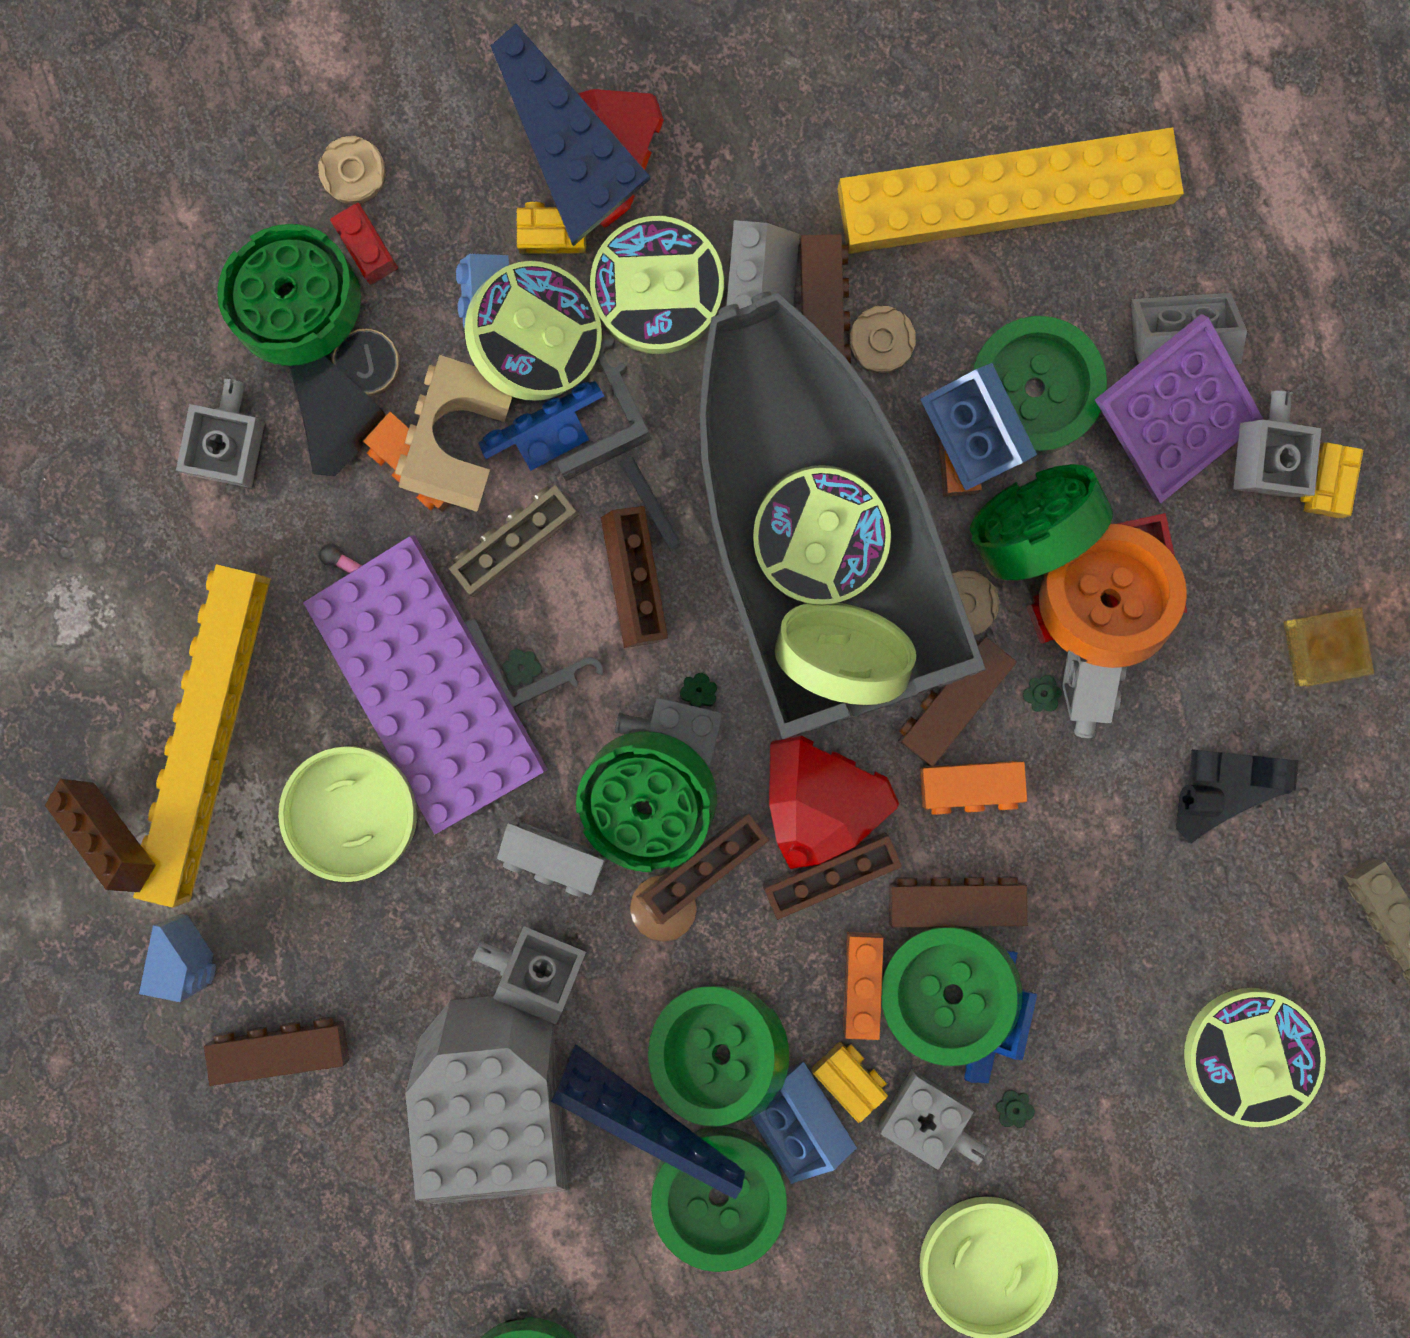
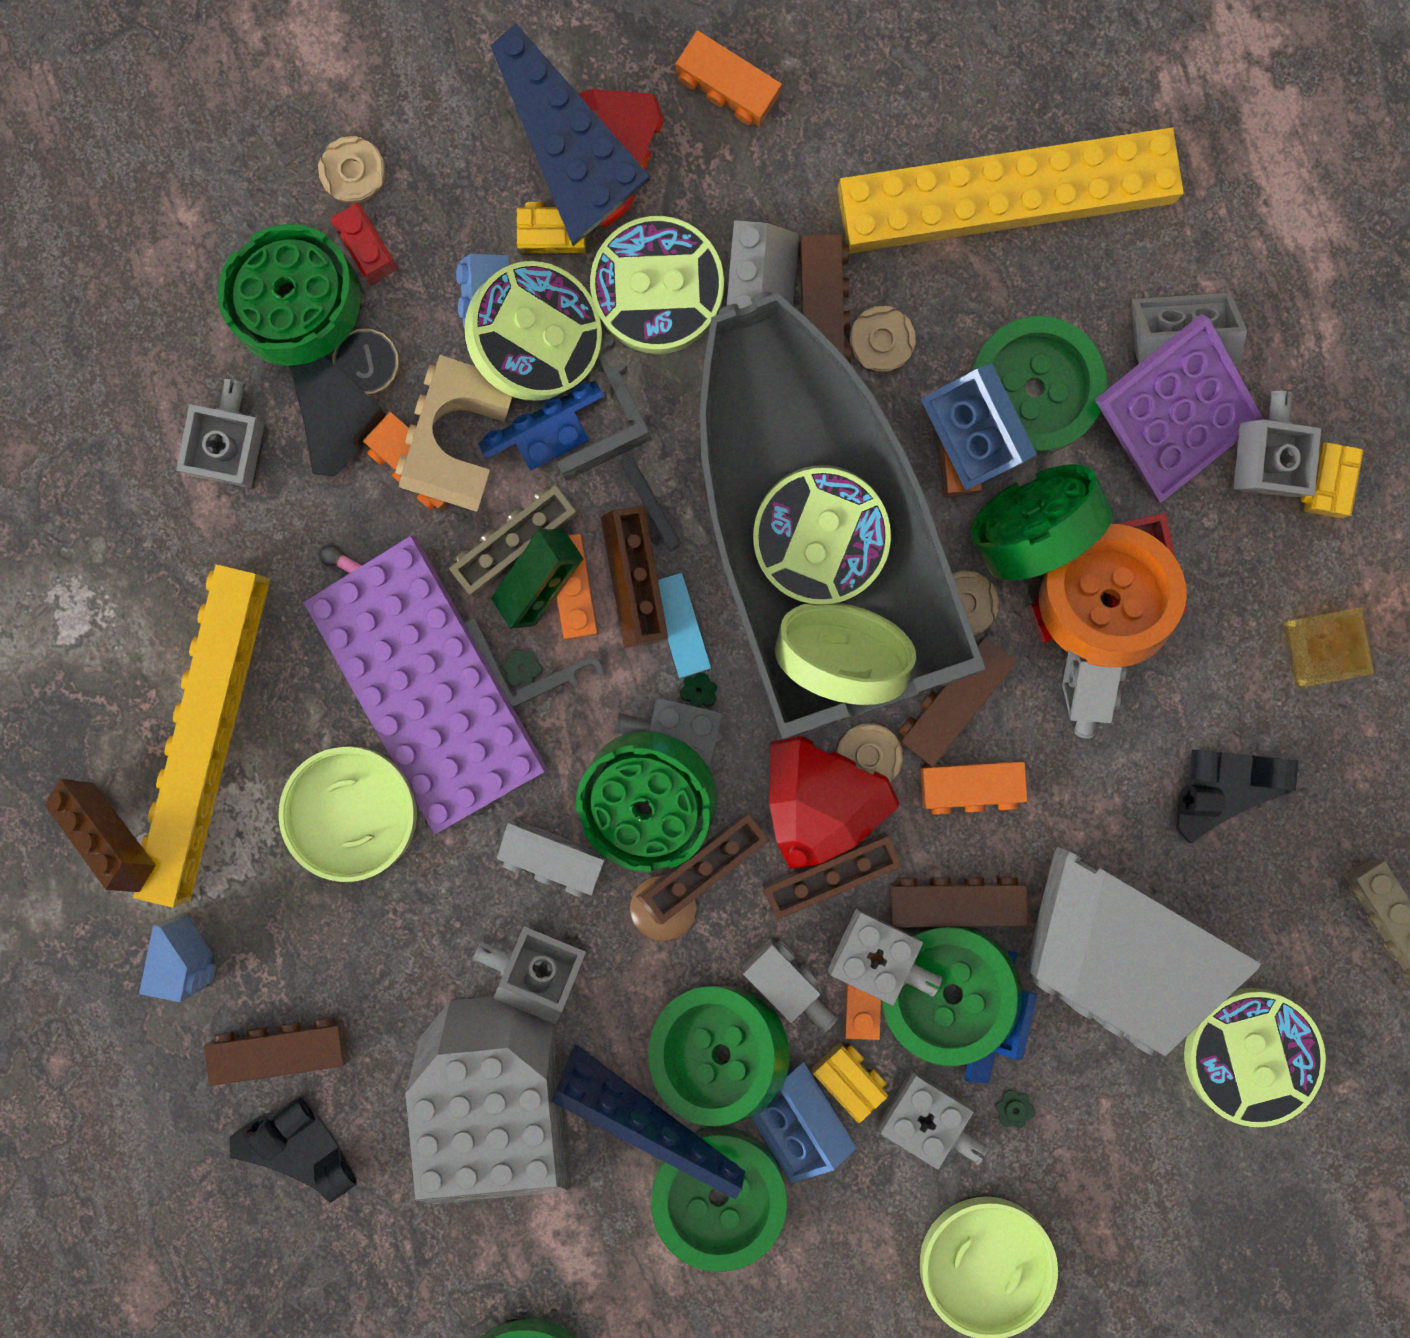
(297, 1146): none -> black panel
(536, 578): none -> dark green brick
(577, 601): none -> orange brick
(682, 627): none -> medium azure tile
(727, 79): none -> orange brick
(786, 984): none -> light grey brick
(872, 749): none -> tan tile
(894, 970): none -> light grey brick
(1033, 693): dark green plant -> none
(1128, 958): none -> light grey windscreen

